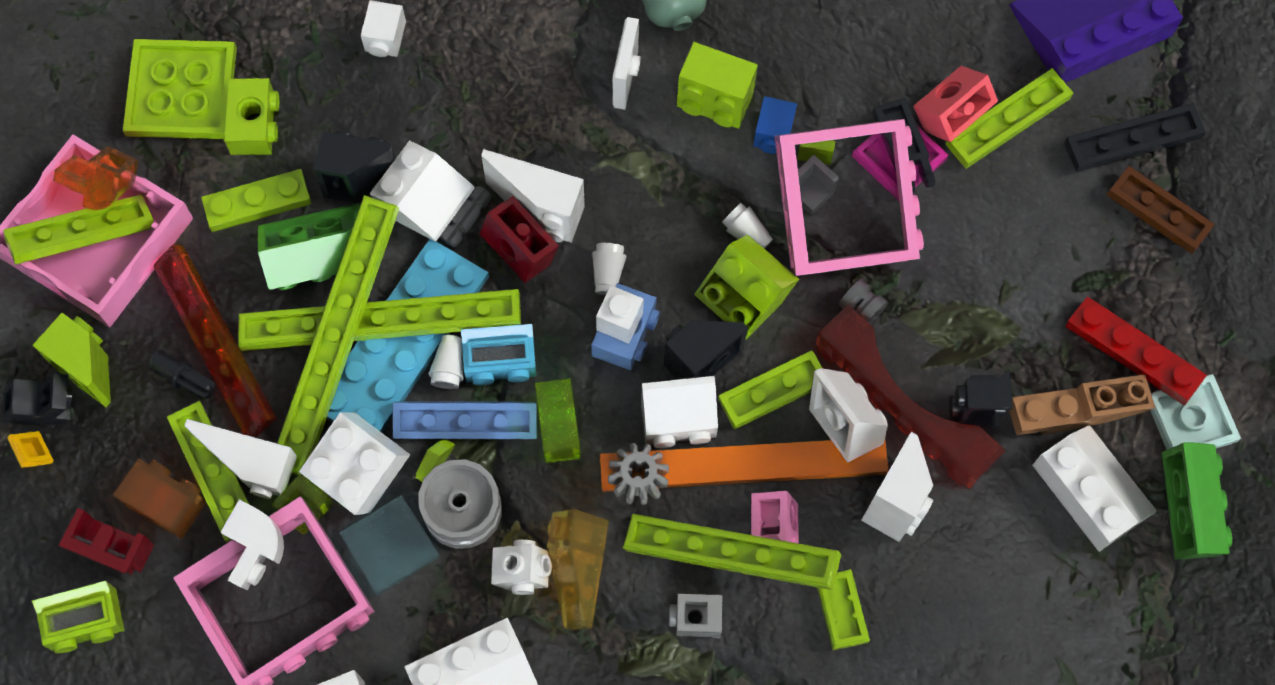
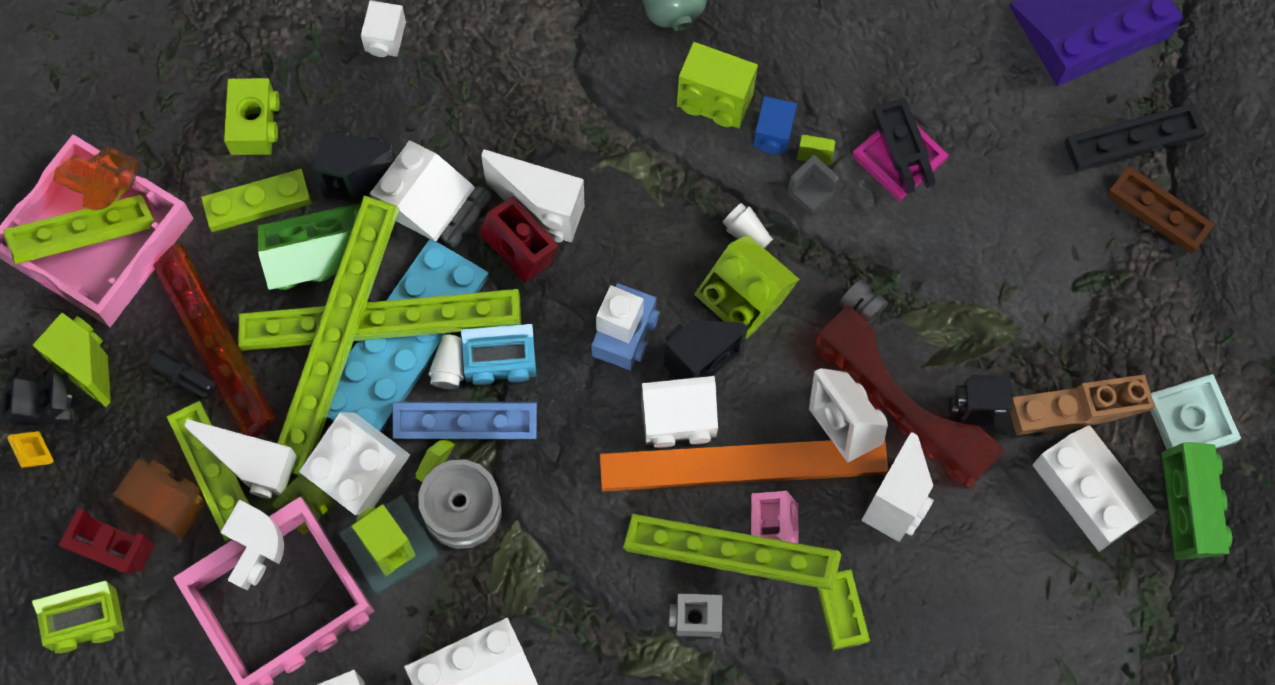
(178, 88): lime plate -> none
(383, 539): none -> lime brick
(521, 567): white brick -> none
(557, 420): clear neon green brick -> none
(576, 558): clear yellow slope -> none
(607, 265): white cone -> none
(627, 63): white plate -> none
(638, 486): light grey gear -> none
(770, 390): lime plate -> none
(792, 202): bright pink window -> none
(955, 103): coral brick -> none
(1010, 118): lime plate -> none
(1136, 350): red plate -> none

